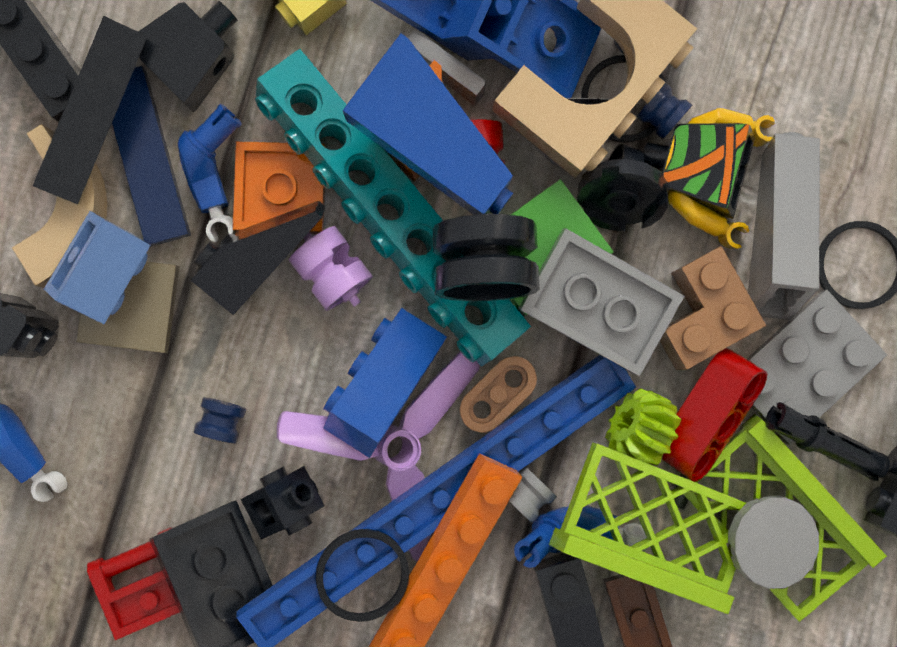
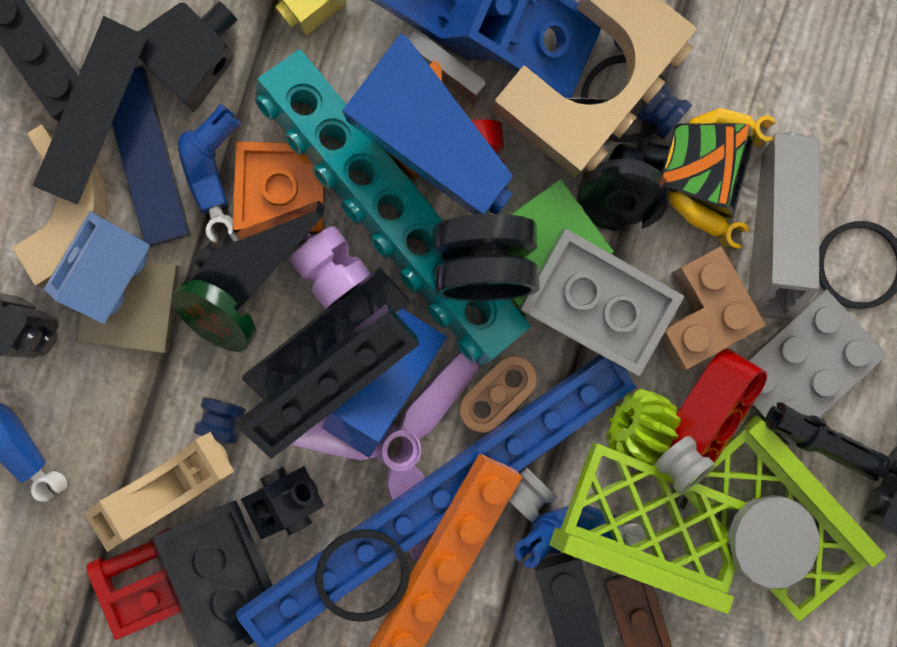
(160, 492): none -> tan arch
(213, 315): none -> dark green tile
(327, 363): none -> black fence
(684, 465): none -> light grey wheel

